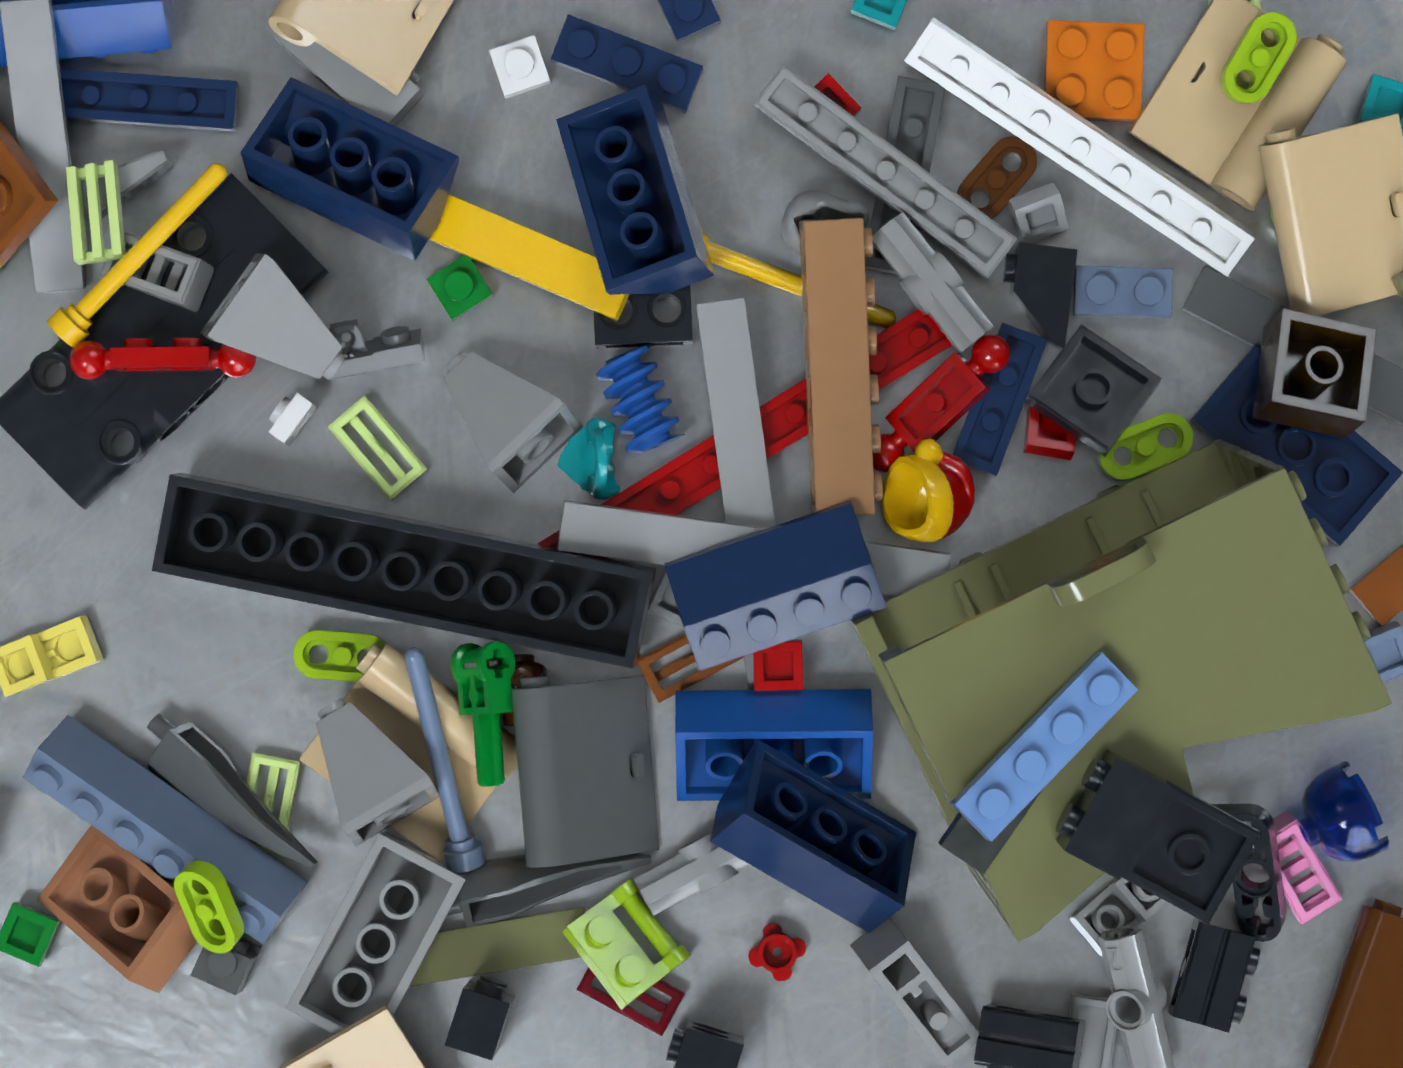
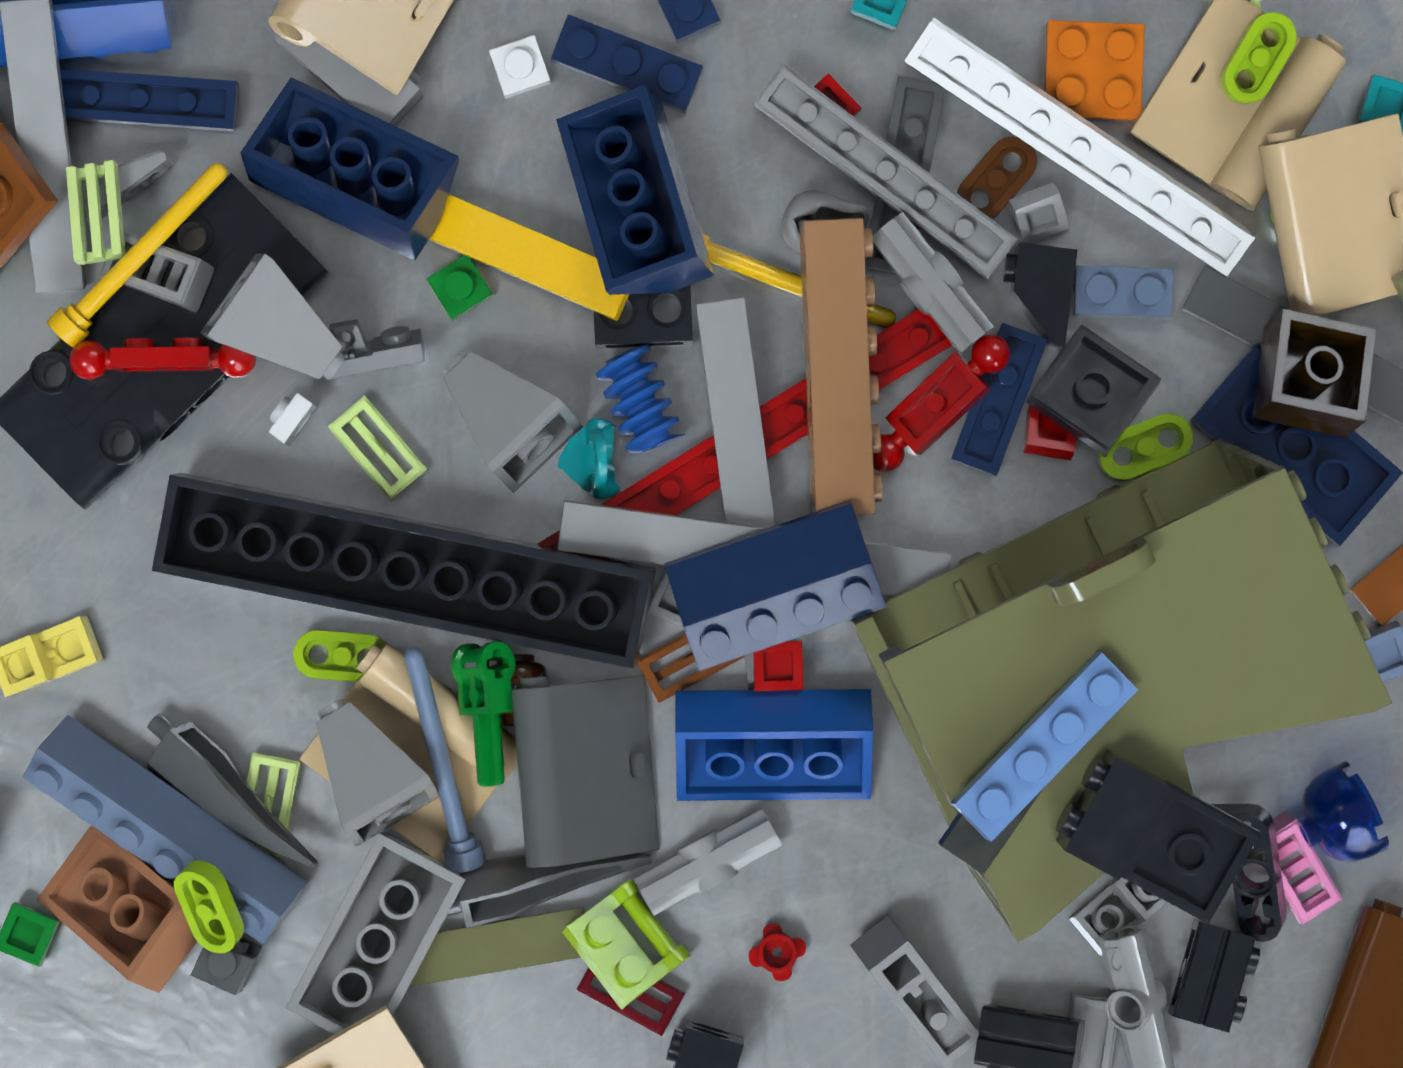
(480, 1018): black brick -> none
(815, 838): dark blue slope -> none
(927, 493): yellow piece -> none

